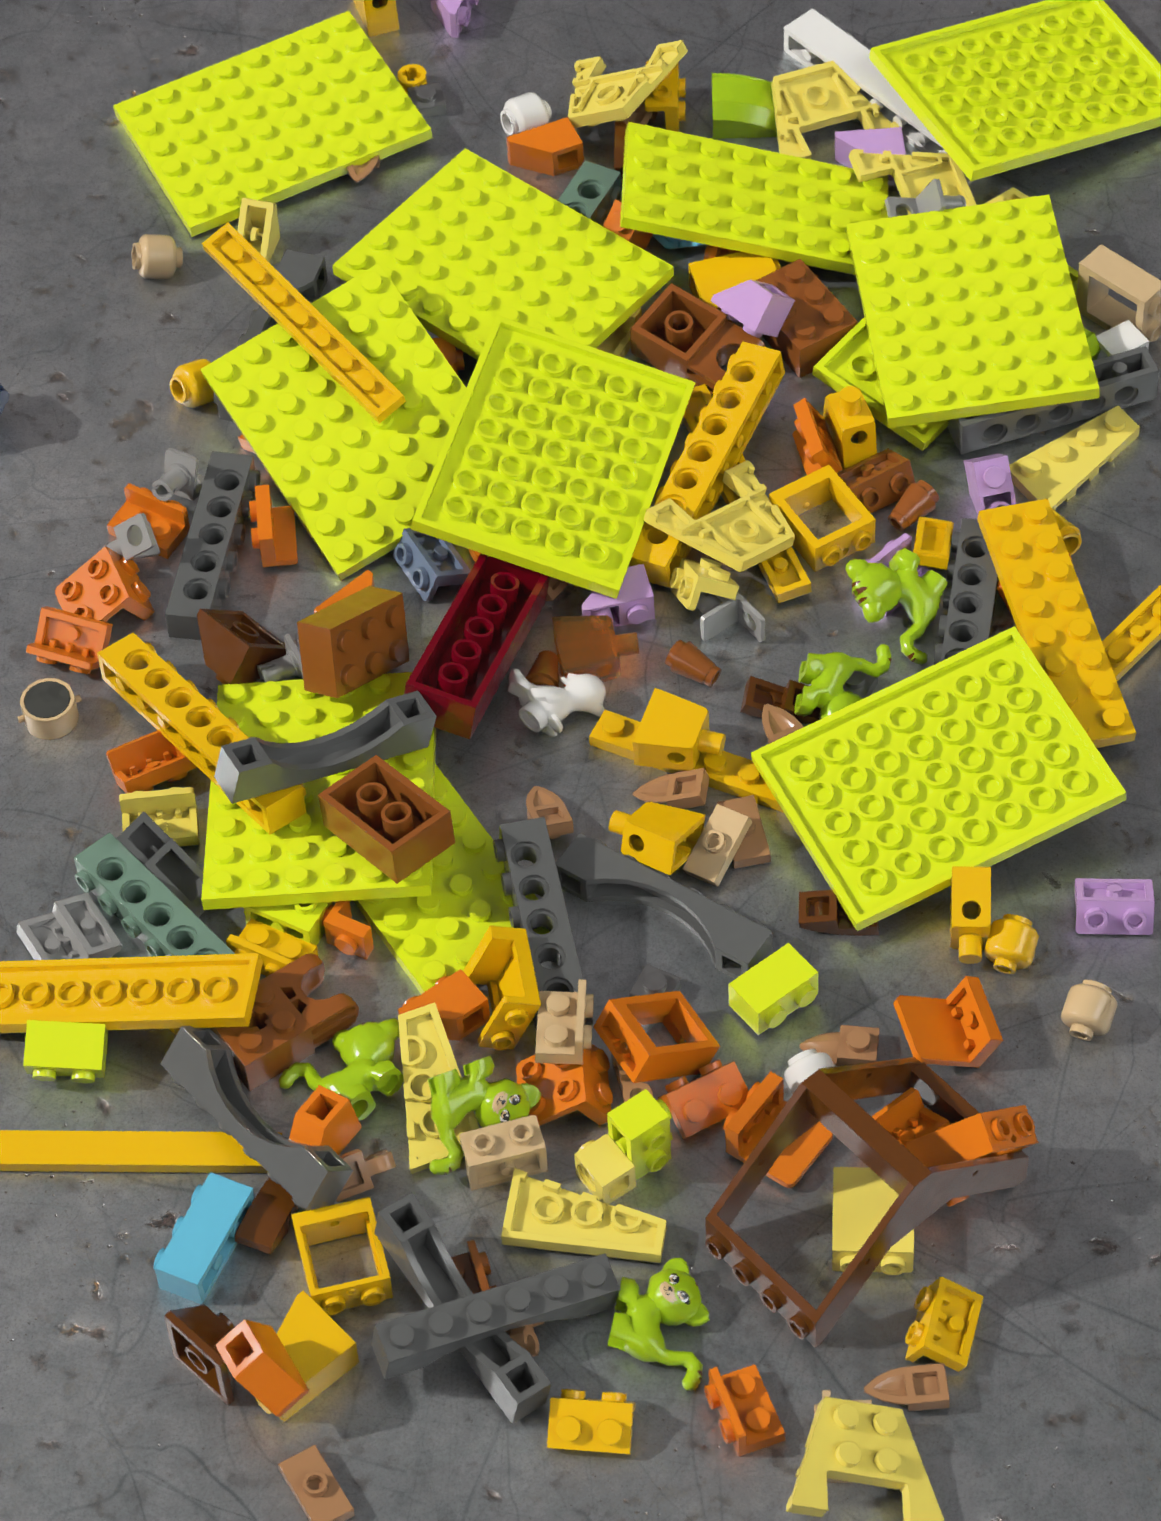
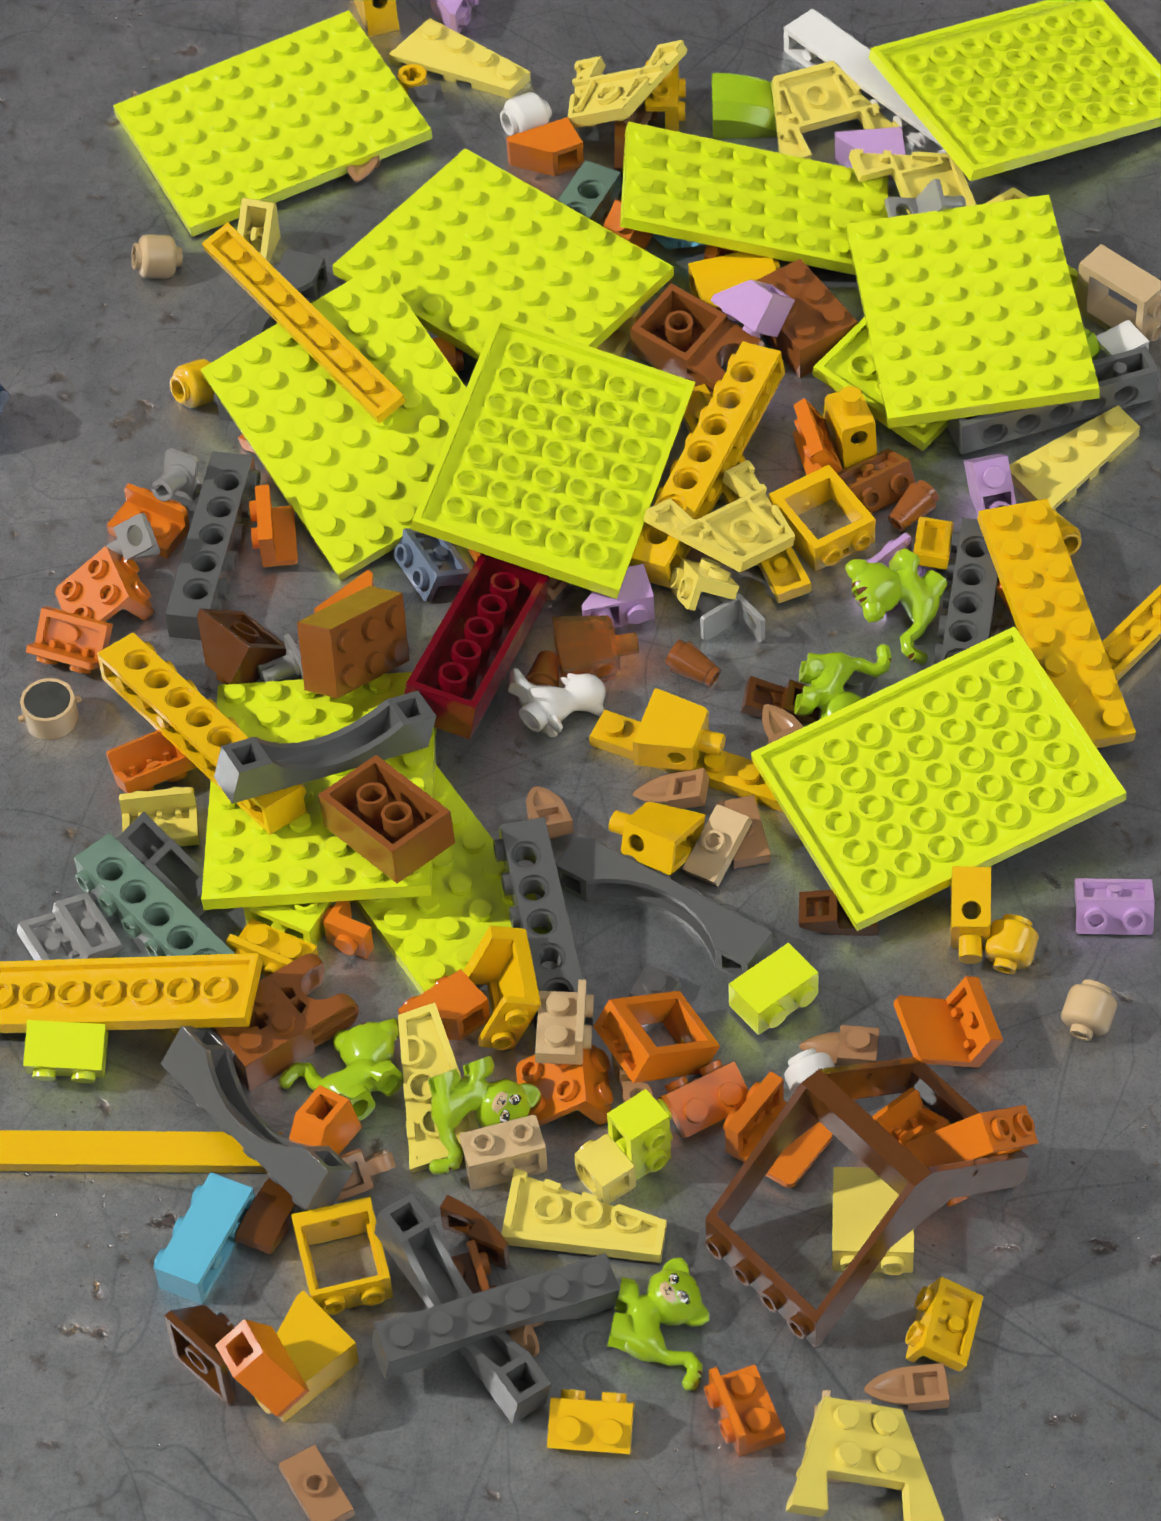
(460, 59): none -> light yellow wing
(471, 1224): none -> reddish brown slope

